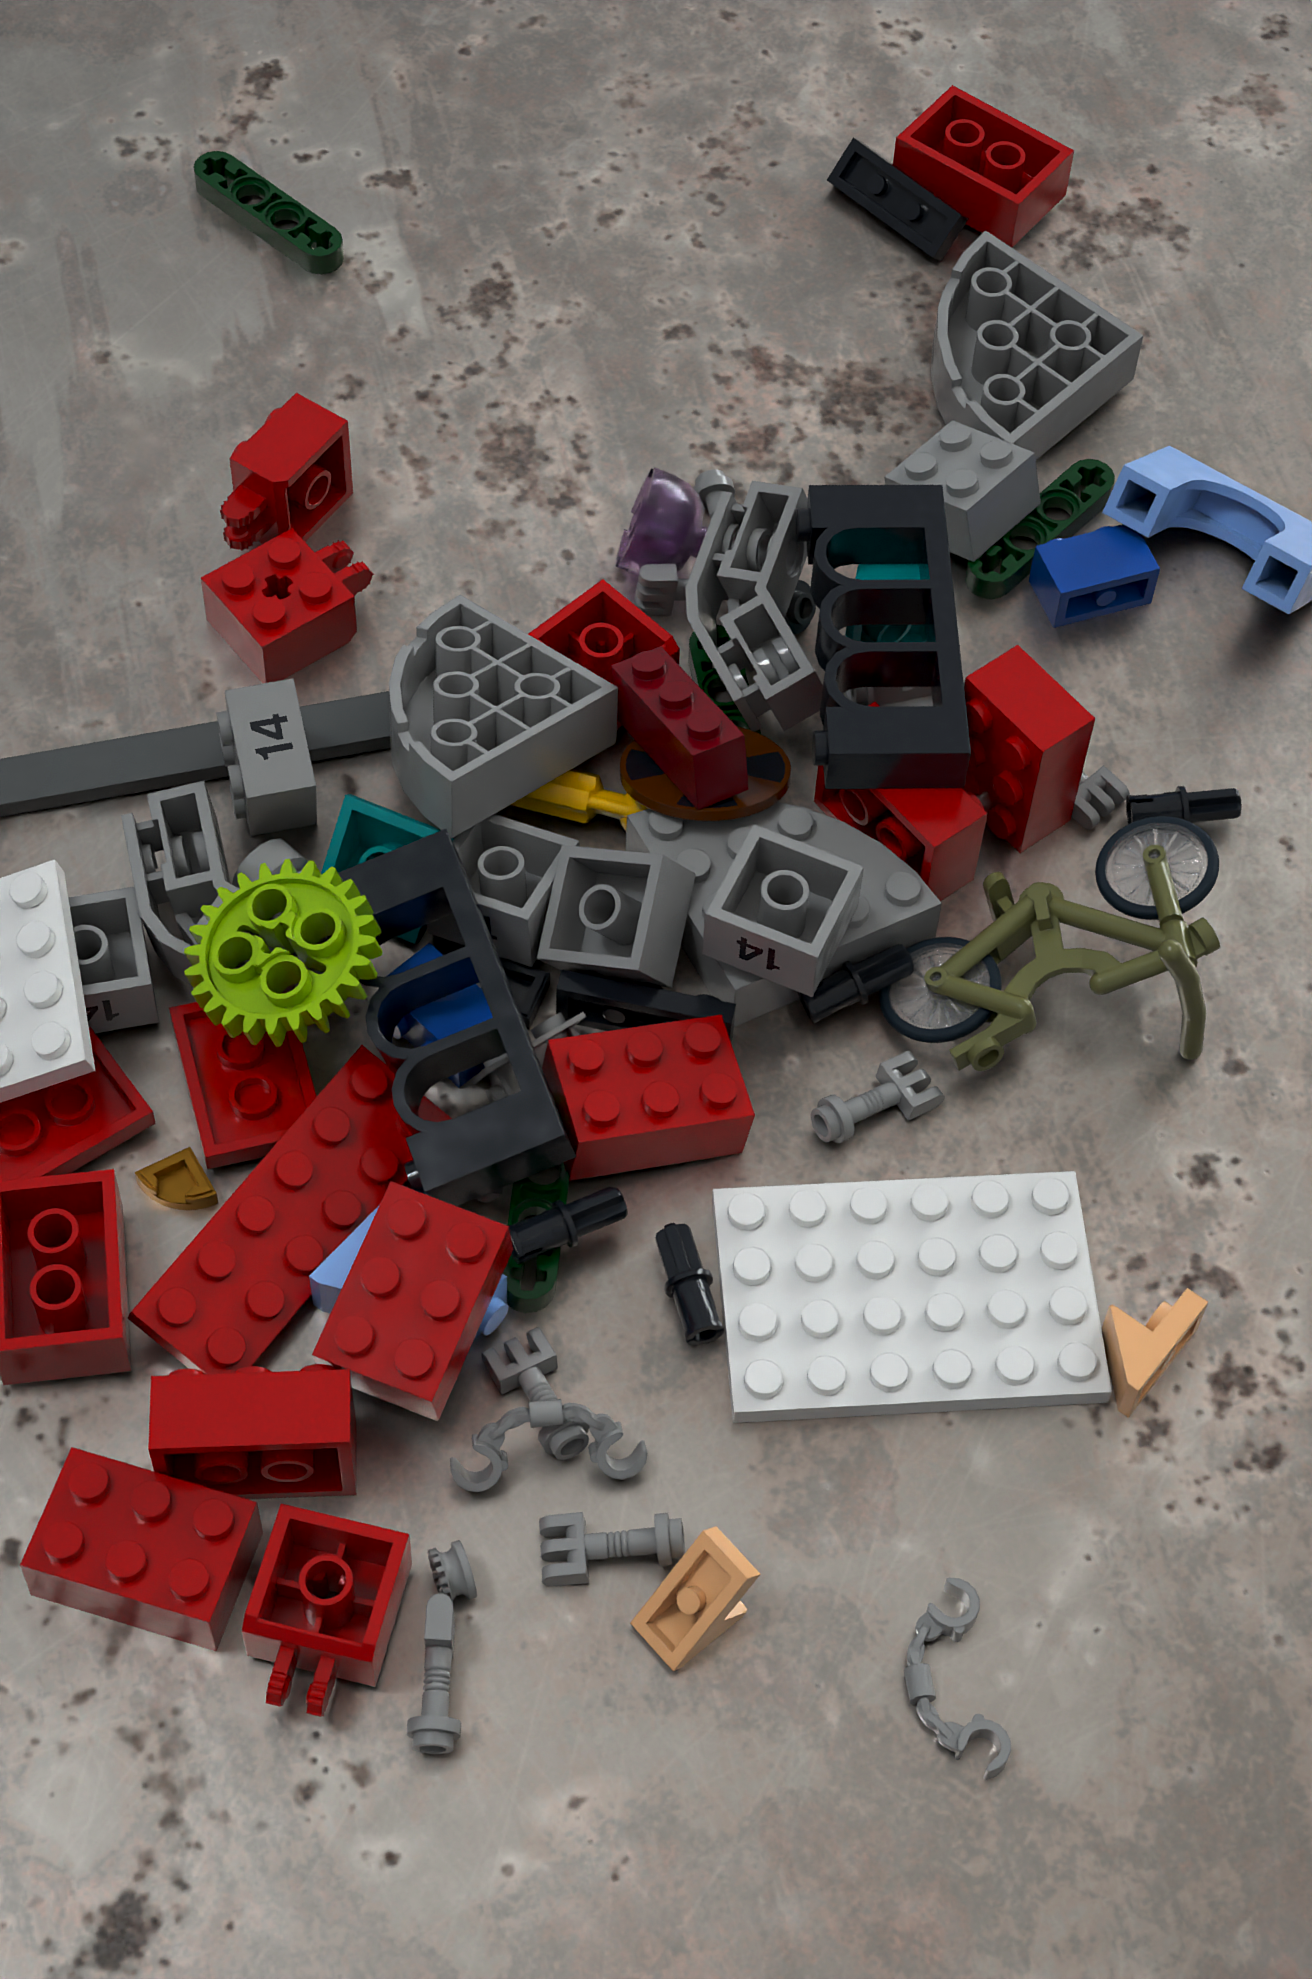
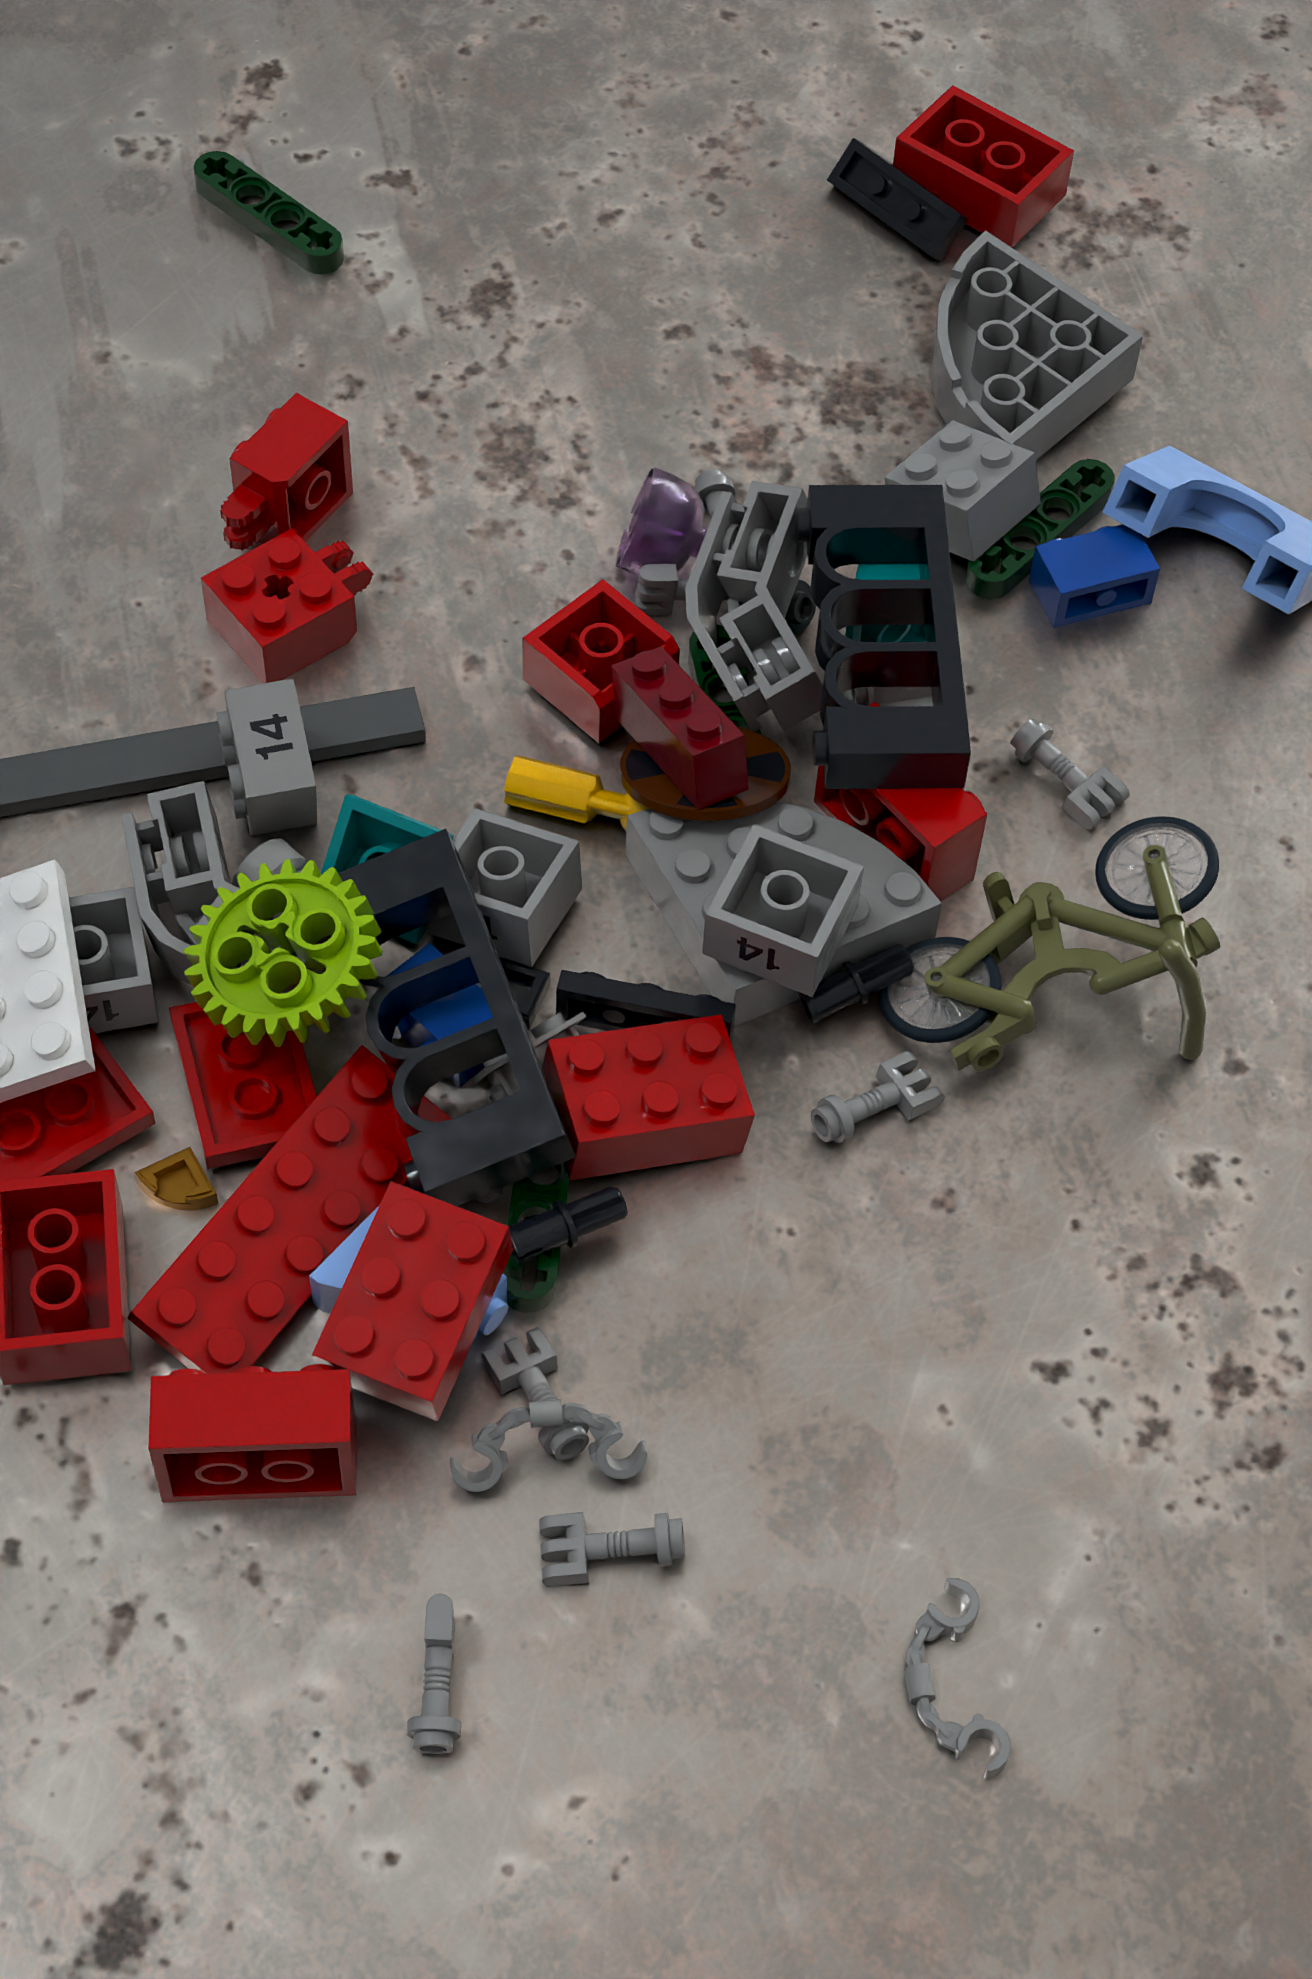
(142, 1548): red brick -> none
(335, 1636): red hinge -> none
(453, 1570): light grey bush -> none
(488, 715): light grey brick -> none
(617, 914): light grey brick -> none
(688, 1284): black axle -> none
(696, 1599): light nougat slope -> none
(907, 1297): white plate -> none
(1024, 747): red brick -> none
(1142, 1353): light nougat slope -> none
(1188, 806): black axle -> none

